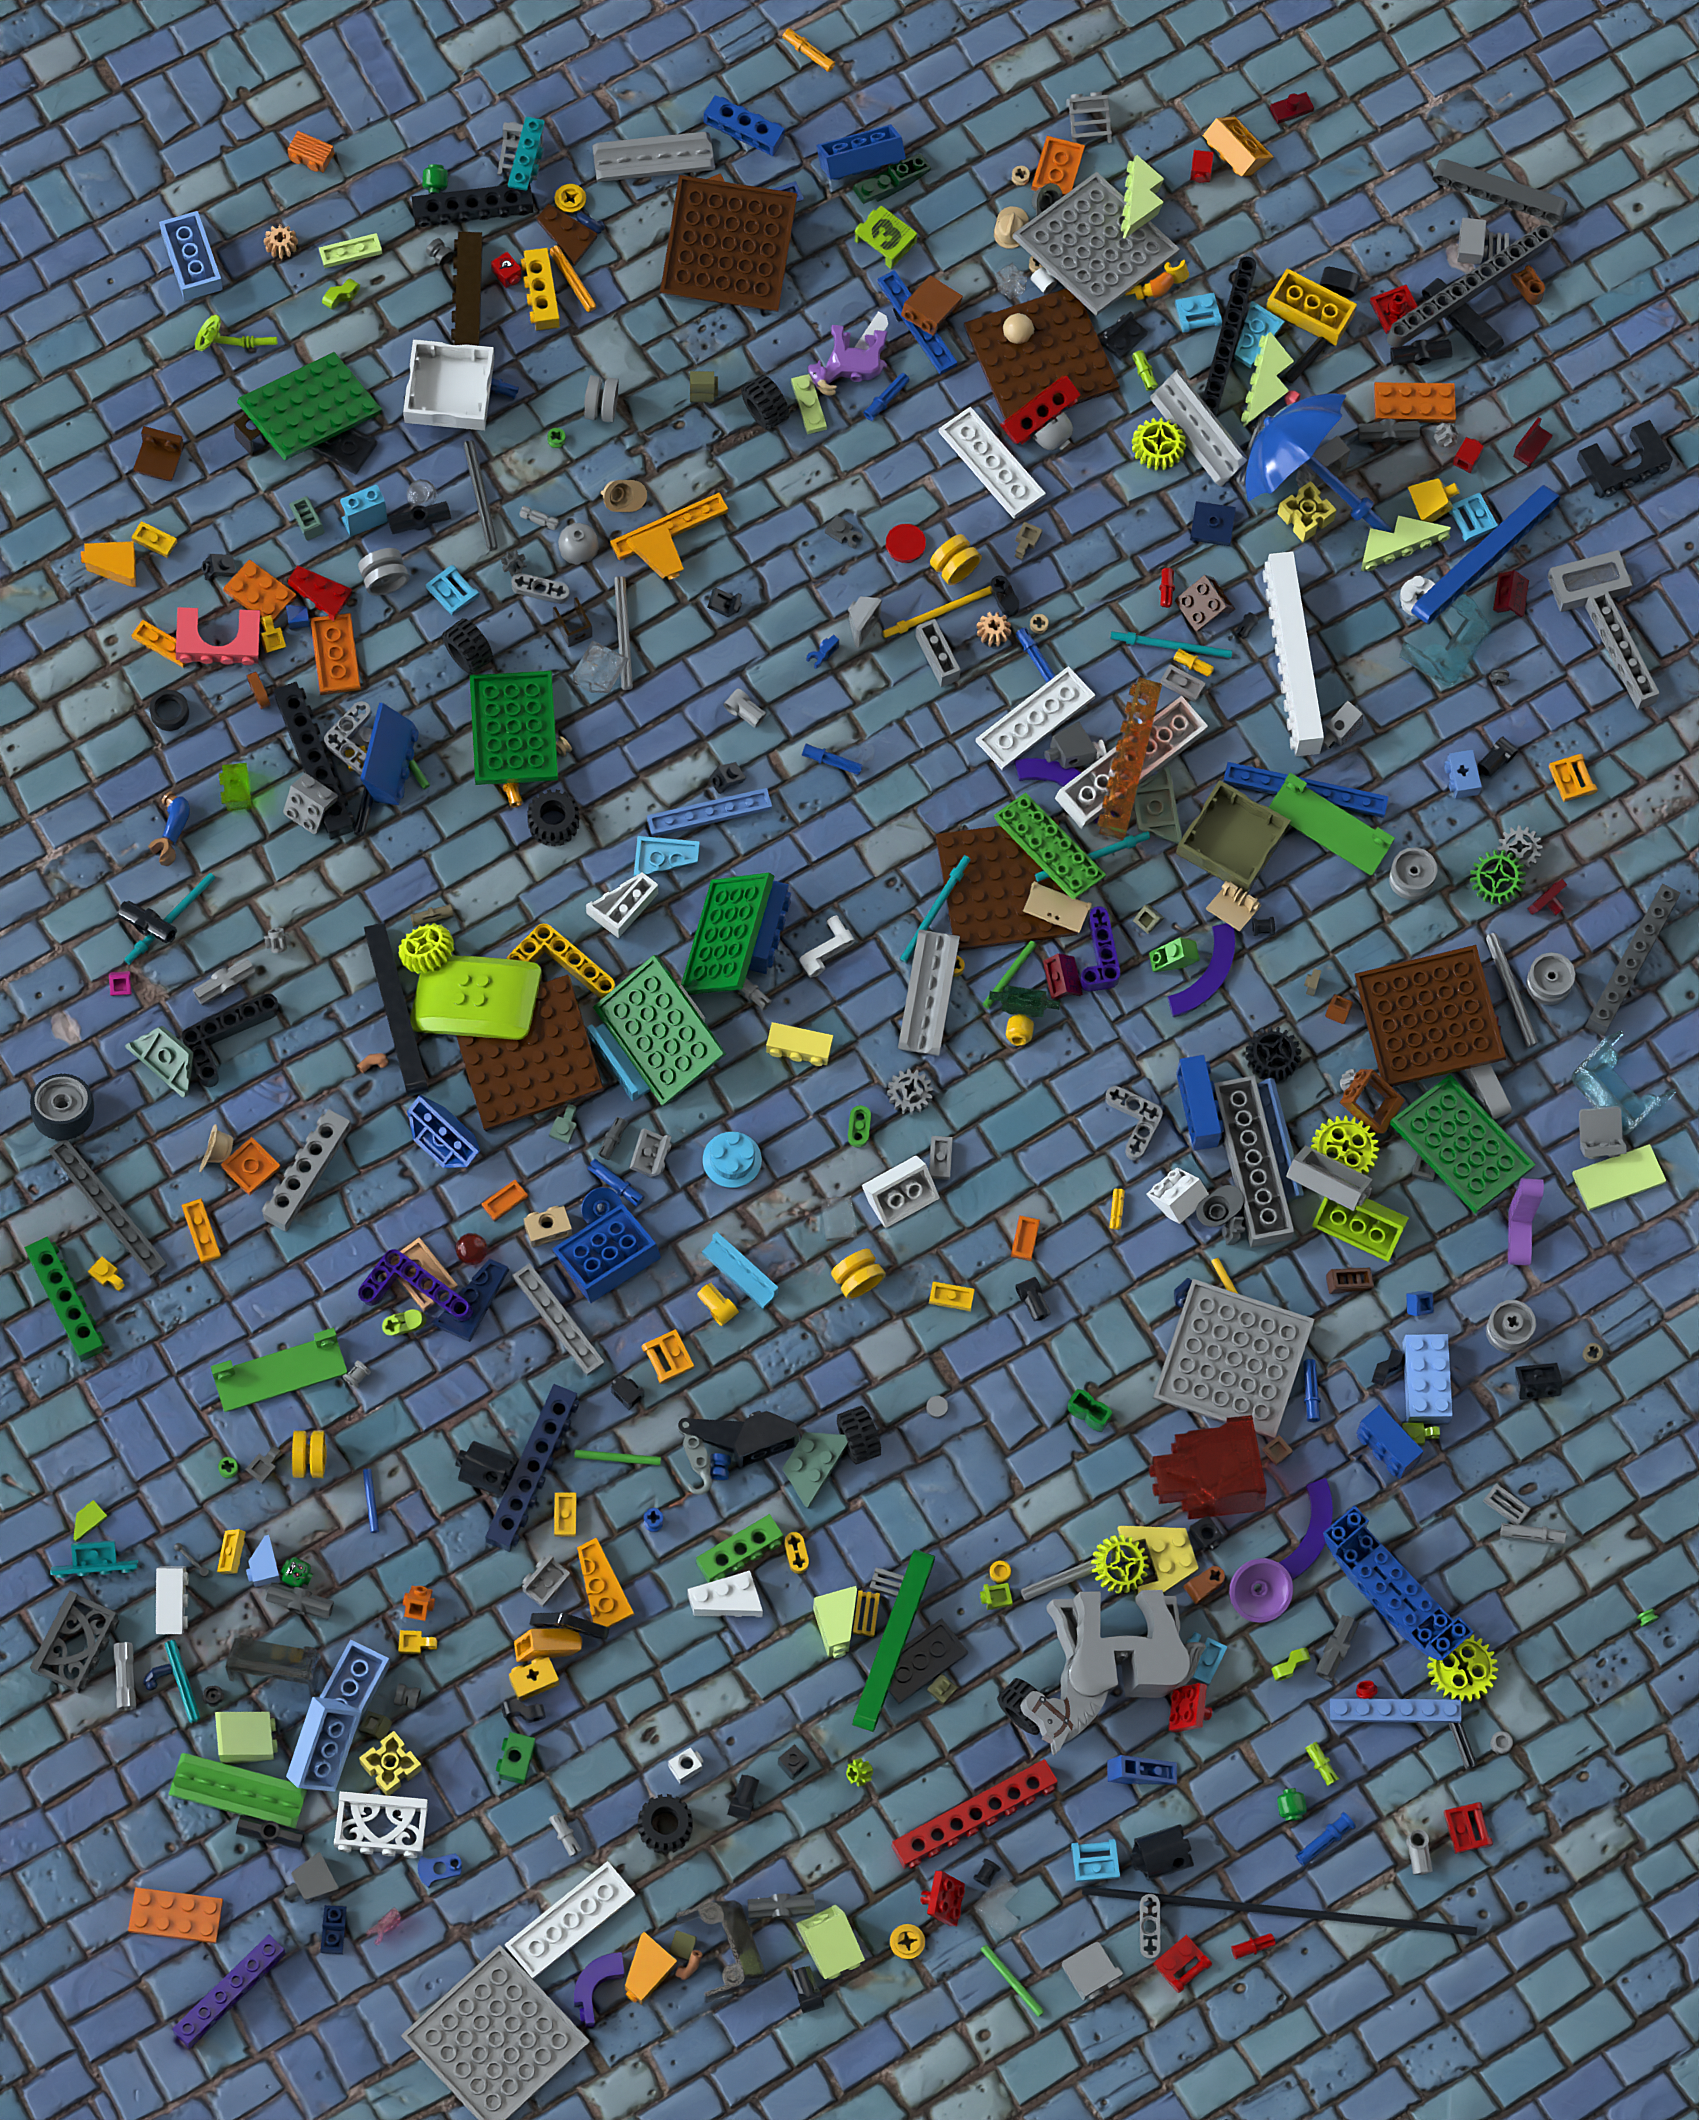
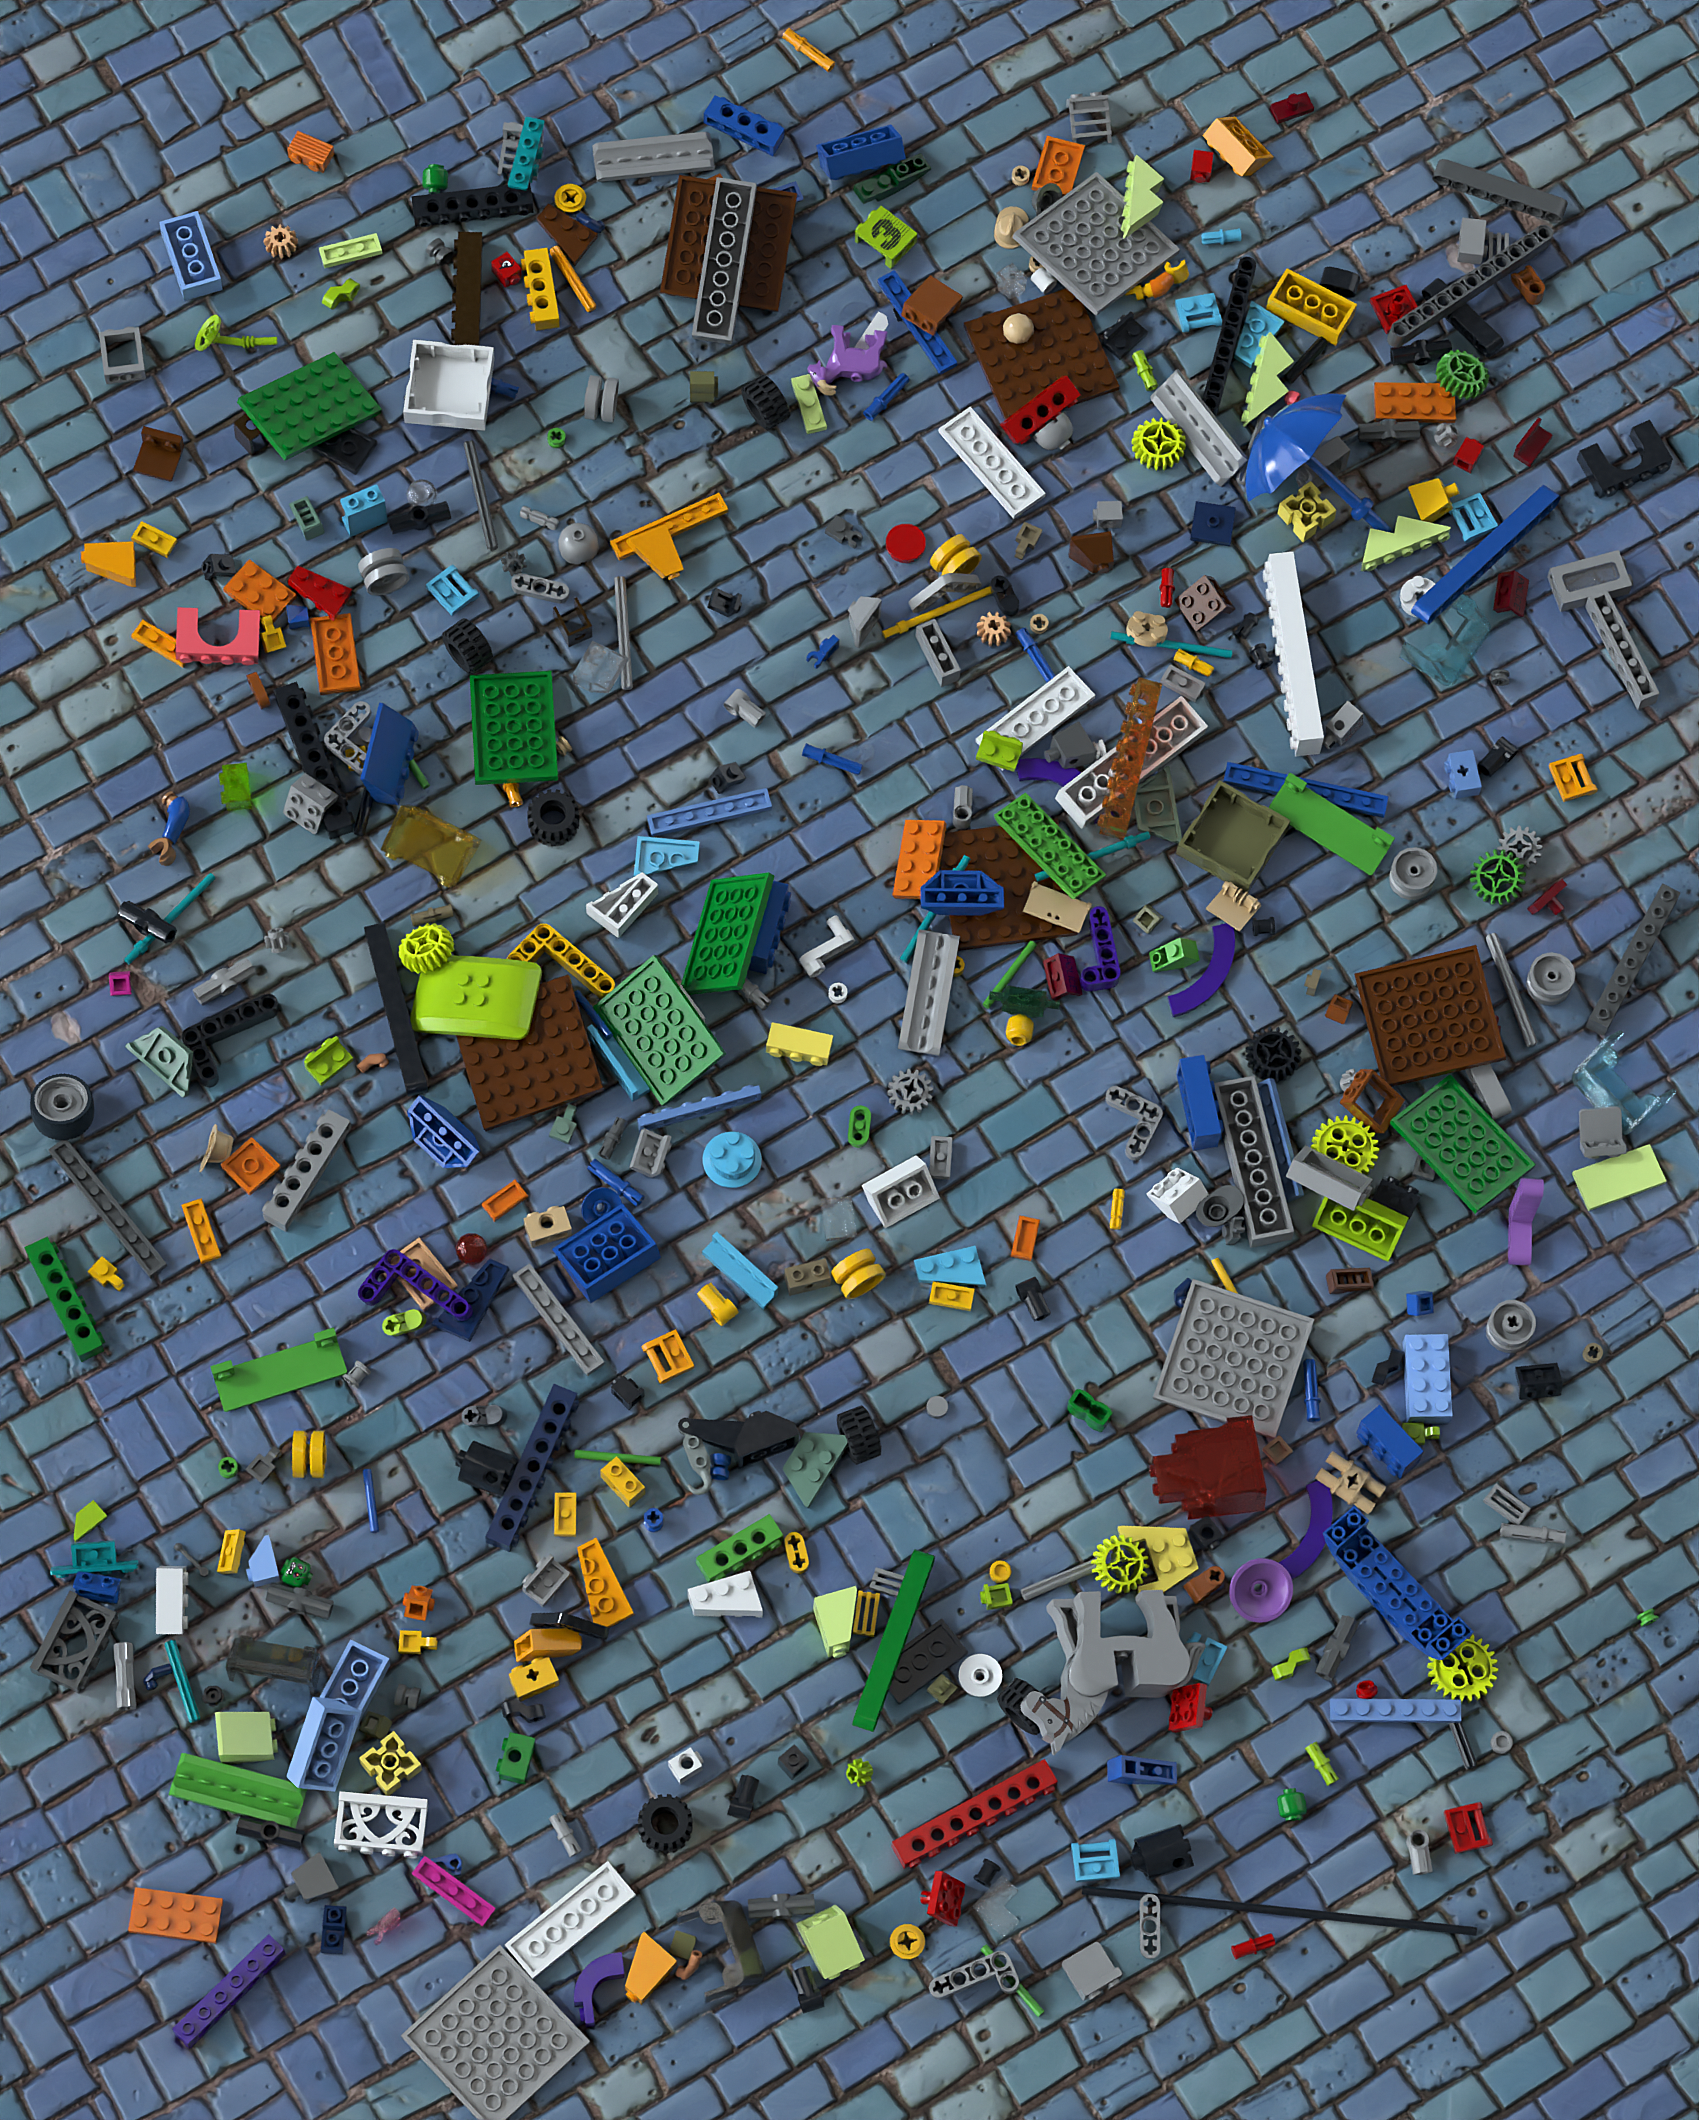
(97, 1587): none -> blue bracket
(126, 372): none -> light grey window
(166, 695): black tyre -> none
(327, 1060): none -> lime bracket
(430, 844): none -> clear yellow windscreen
(453, 1891): none -> dark pink plate
(474, 1416): none -> black piece
(593, 1015): none -> blue bar
(622, 1482): none -> yellow brick
(624, 495): tan piece -> none
(704, 1107): none -> medium blue plate
(724, 261): none -> light grey brick
(807, 1277): none -> dark tan brick
(840, 999): none -> white bush
(918, 856): none -> orange plate
(946, 583): none -> light grey beam
(953, 1267): none -> medium azure wing
(961, 893): none -> blue wedge
(962, 806): none -> light grey piece
(972, 1980): none -> light grey beam
(982, 1665): none -> white dish
(999, 750): none -> lime bracket
(1093, 551): none -> reddish brown slope
(1108, 514): none -> light grey brick
(1140, 622): none -> tan plate
(1178, 1957): red plate -> none
(1221, 236): none -> medium azure axle
(1260, 656): none -> black bush
(1332, 1833): blue pin -> none
(1340, 1485): none -> tan pin
(1396, 1196): none -> black bracket
(1462, 374): none -> bright green gear

